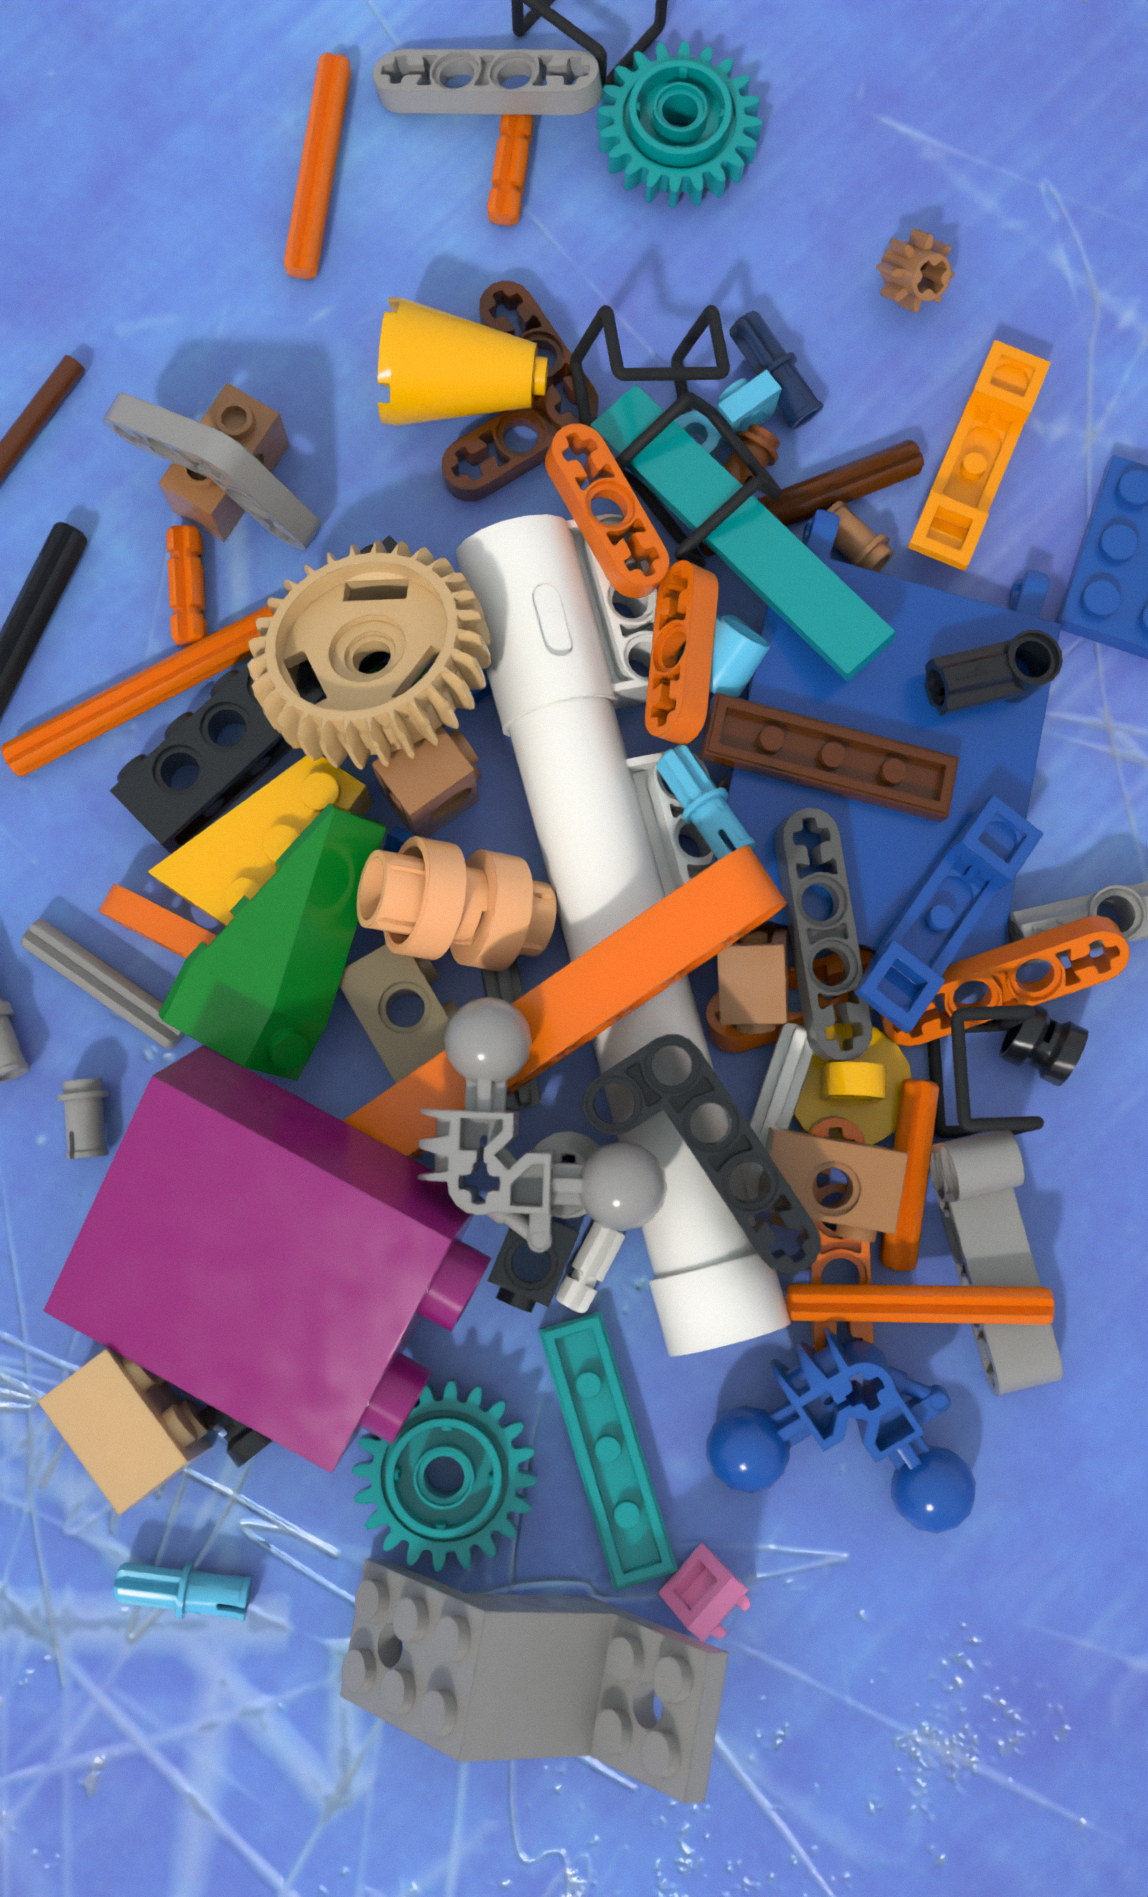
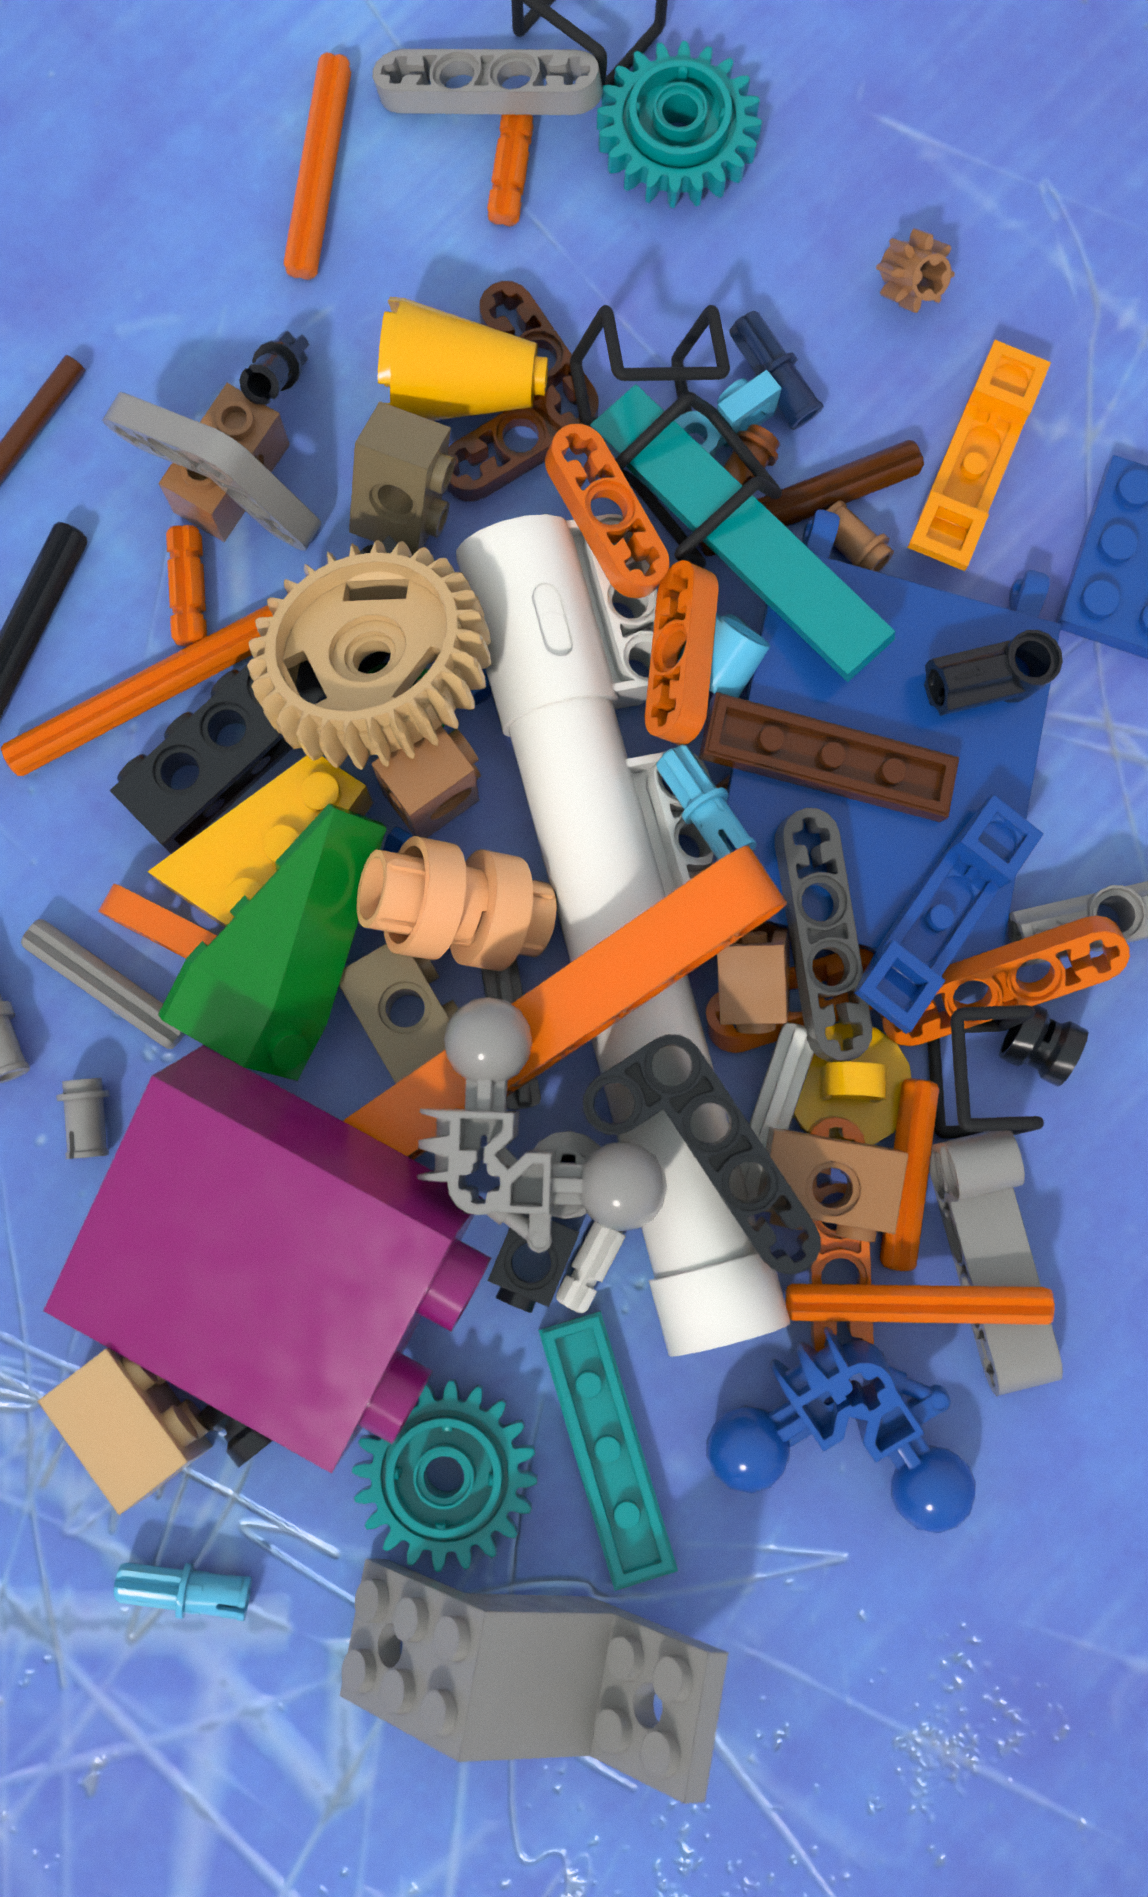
(274, 368): none -> black axle
(400, 478): none -> dark tan brick
(704, 1593): bright pink tile -> none

